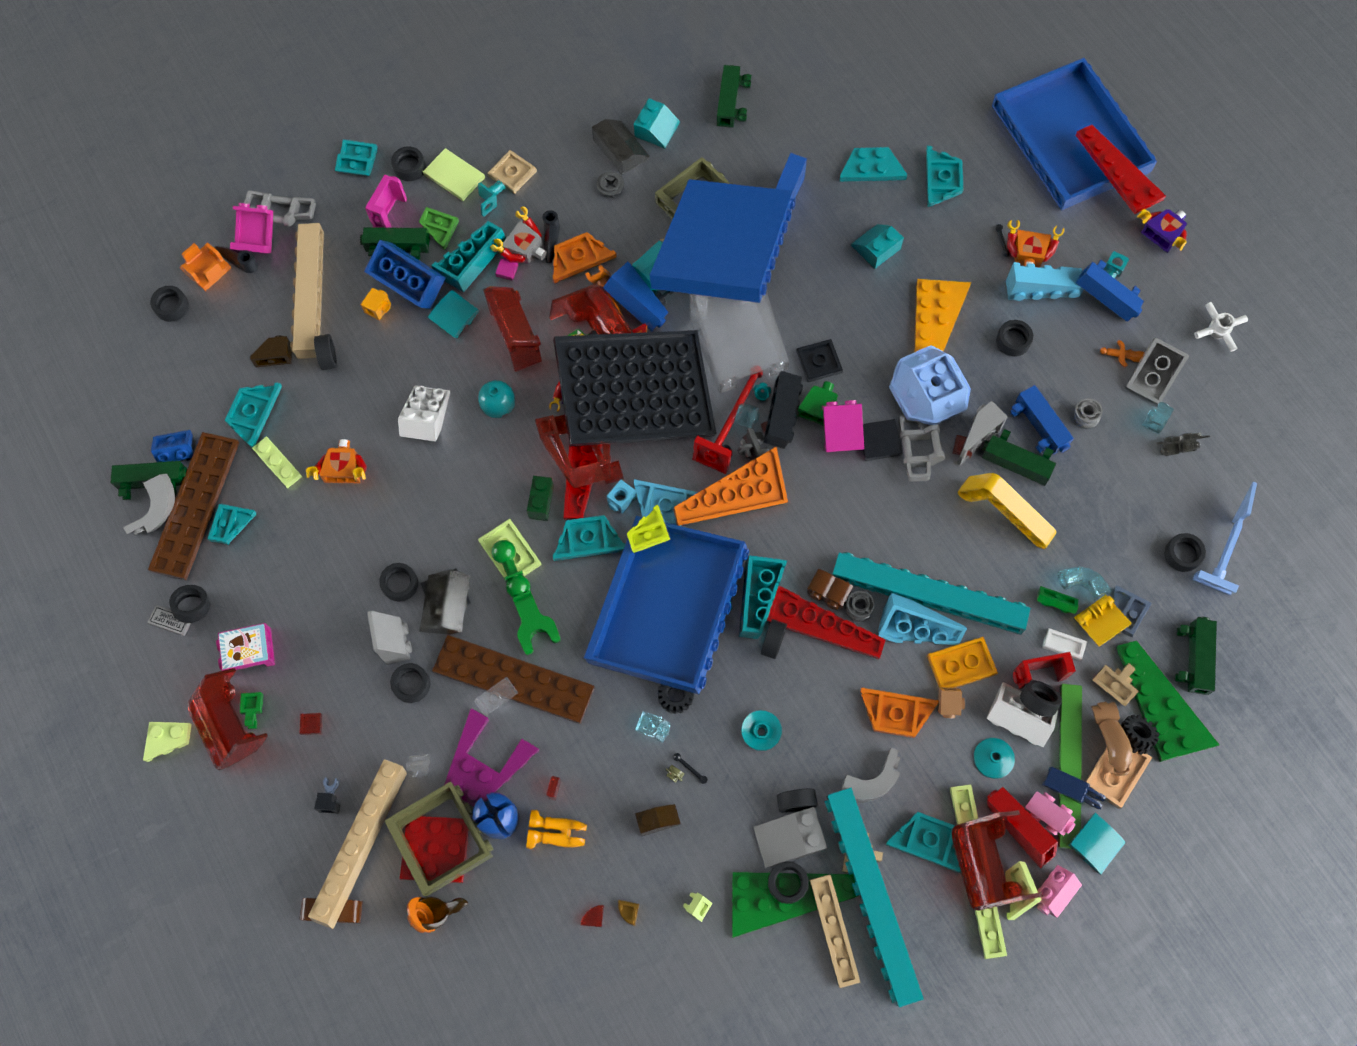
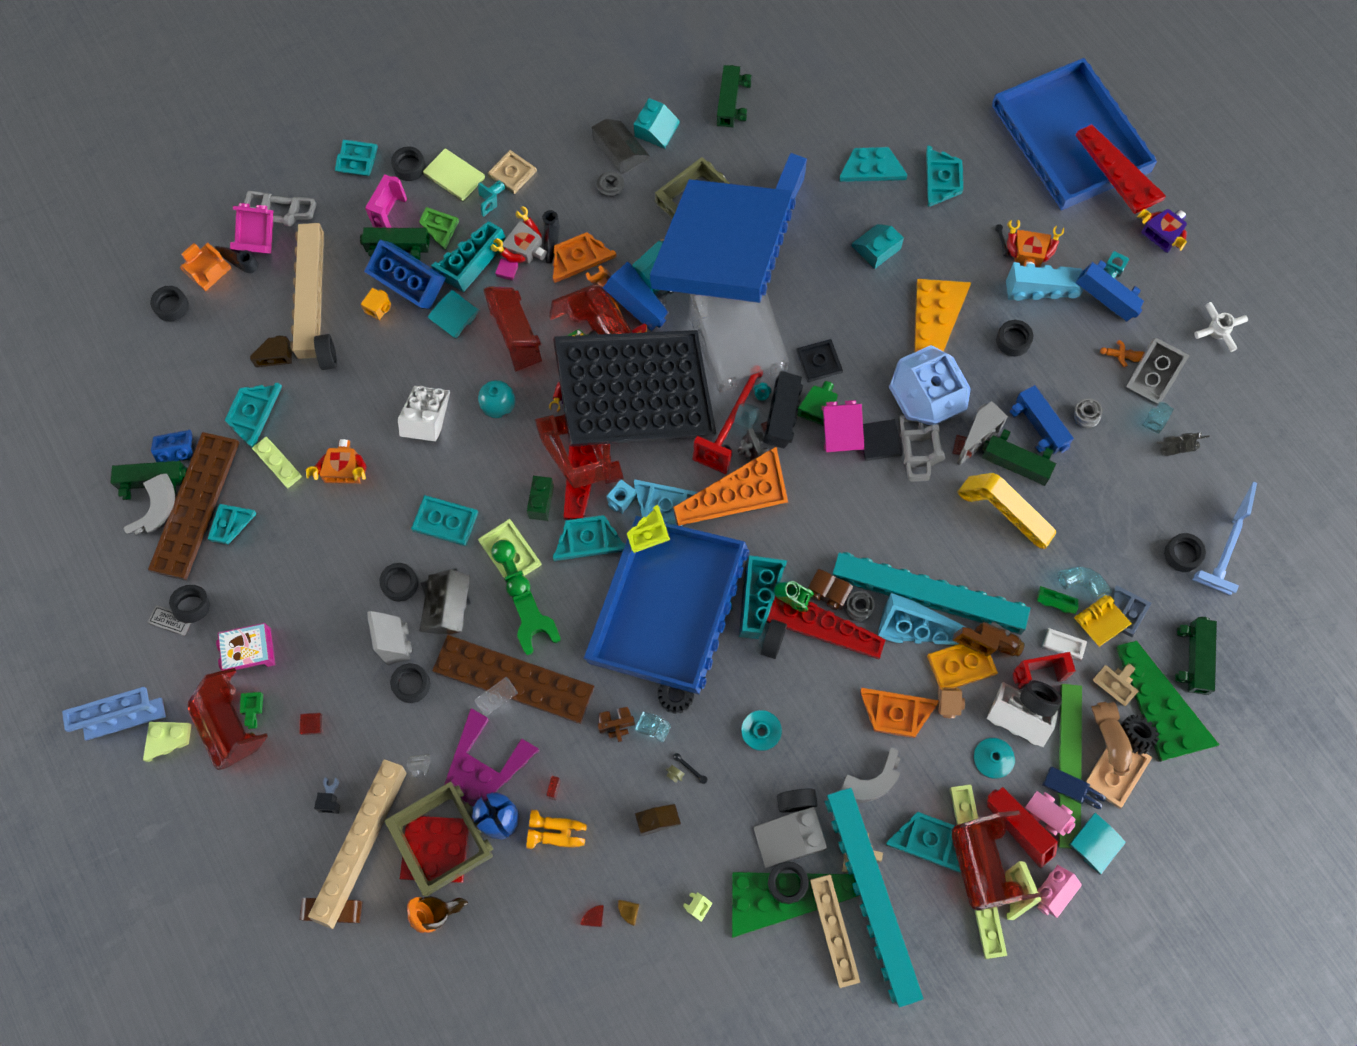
(113, 713): none -> medium blue fence
(444, 520): none -> teal tile
(625, 720): none -> reddish brown hips
(796, 597): none -> green piece
(990, 638): none -> reddish brown plate

